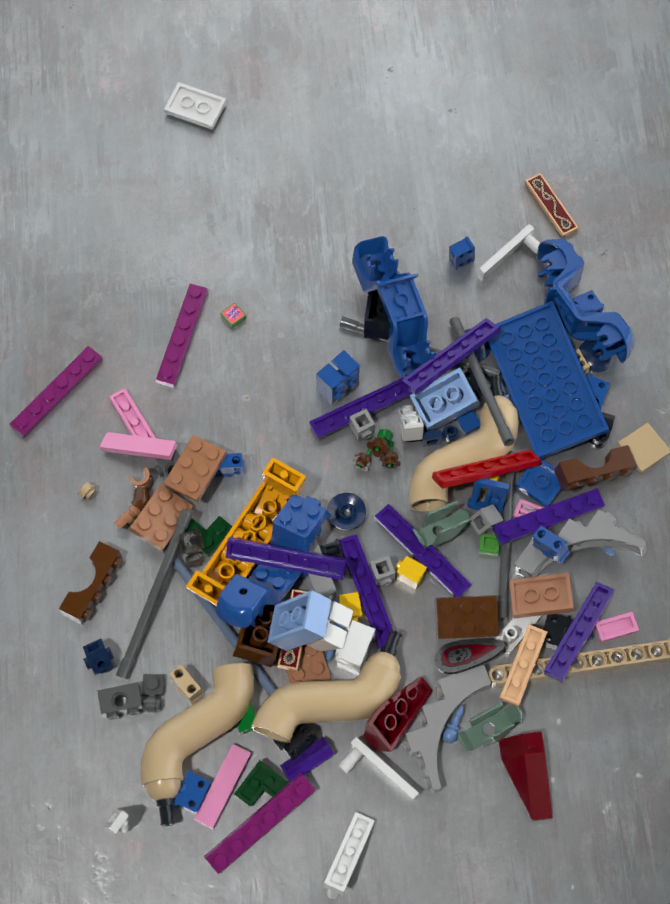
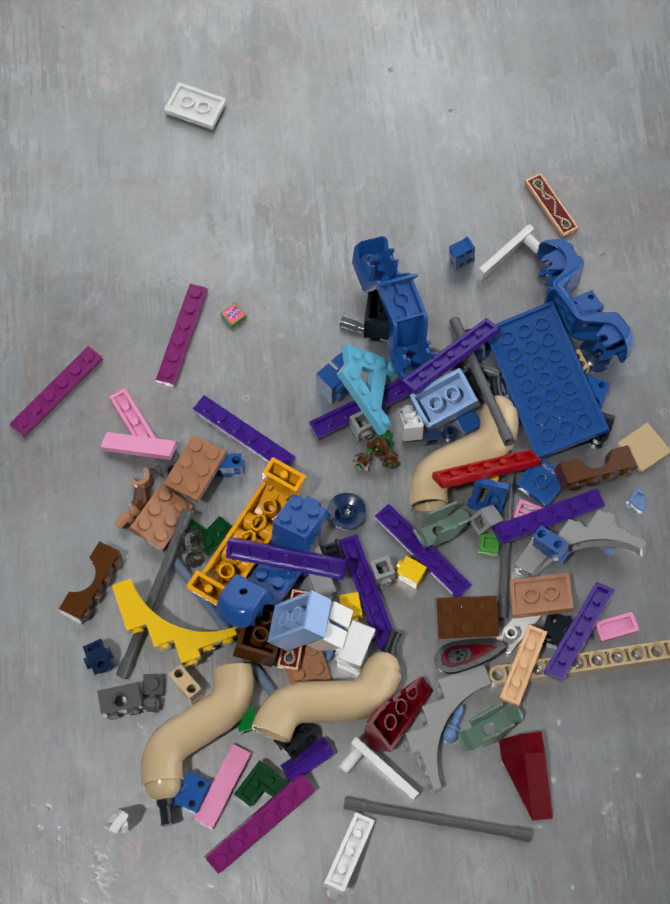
(86, 491): tan plate -> none
(162, 633): none -> yellow arch
(241, 431): none -> dark purple plate
(368, 396): none -> medium azure plate
(511, 832): none -> dark grey piece
(637, 500): none -> medium blue tile

